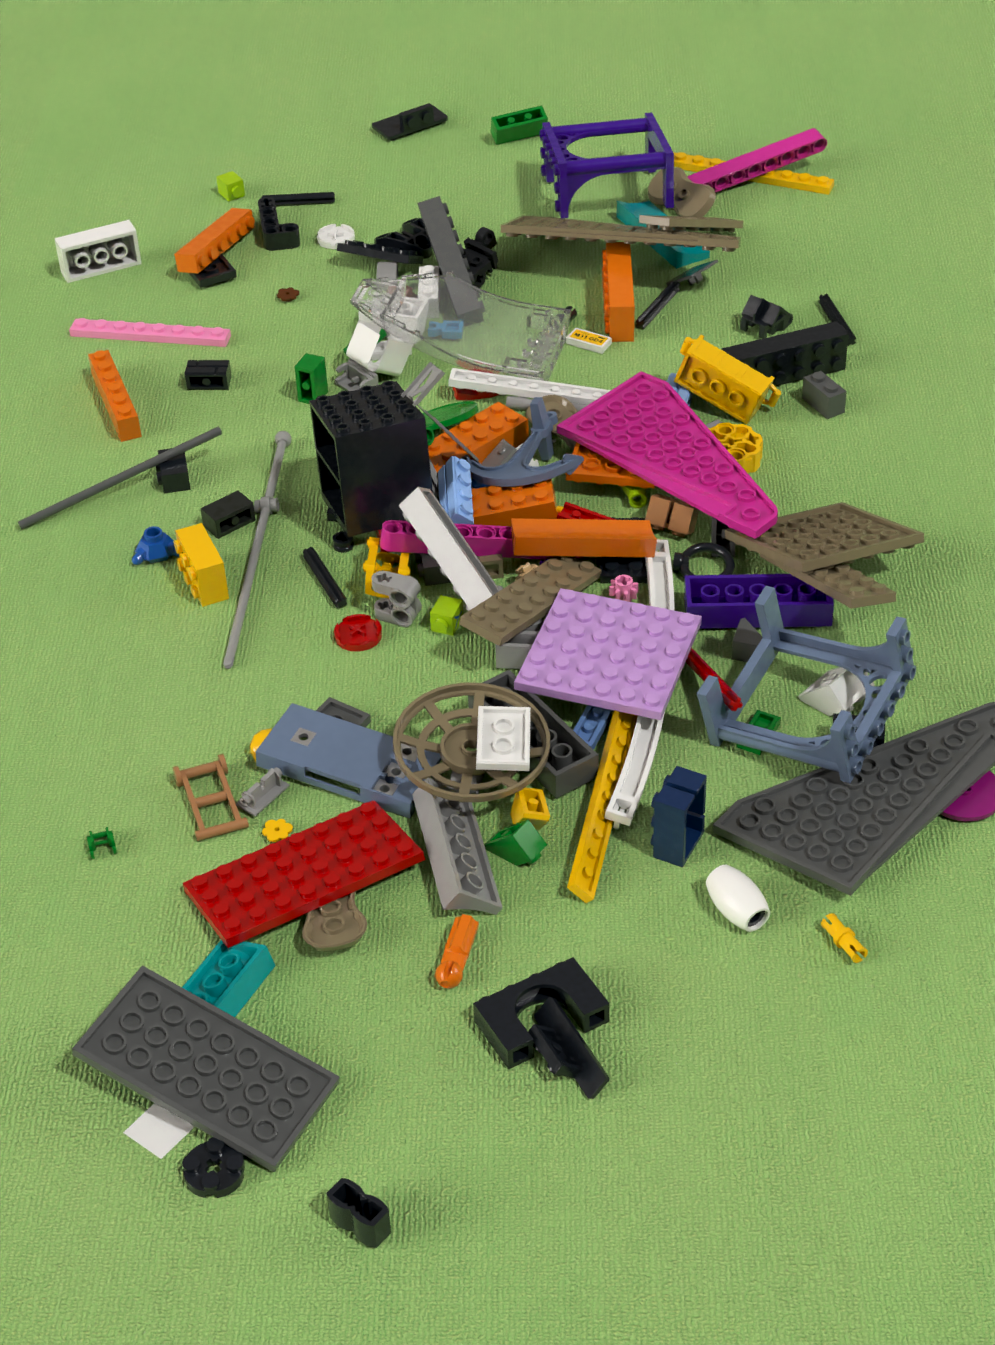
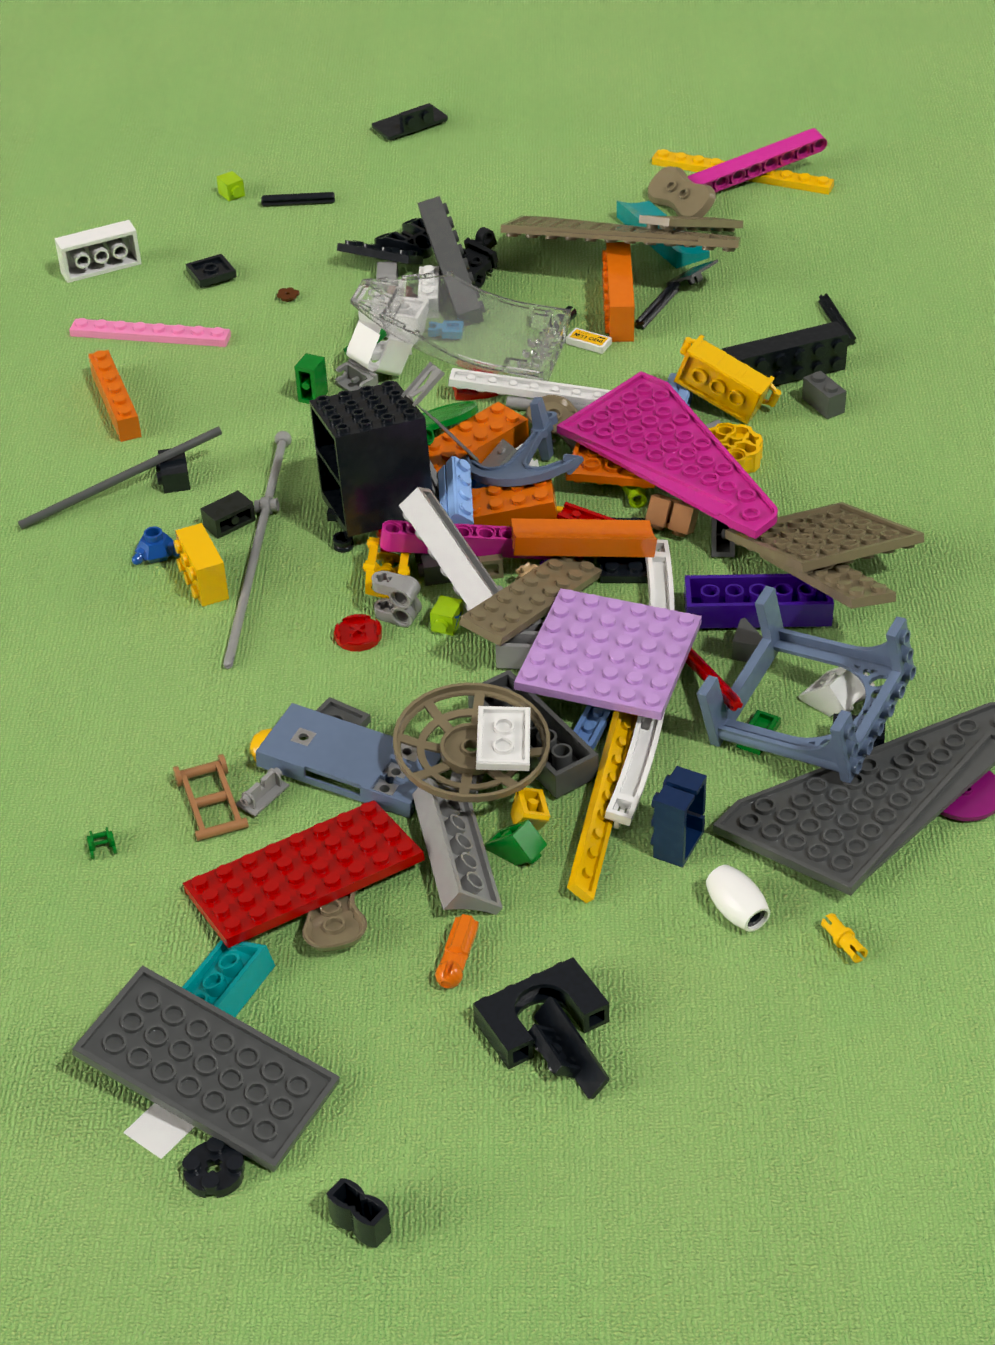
(208, 375): black brick -> none
(214, 240): orange brick -> none
(276, 235): black beam -> none
(277, 830): yellow plant -> none
(324, 577): black axle -> none
(331, 235): white tile -> none
(517, 125): green brick -> none
(575, 171): dark purple arch -> none
(623, 588): bright pink gear -> none
(681, 560): black piece -> none
(765, 314): black piece -> none

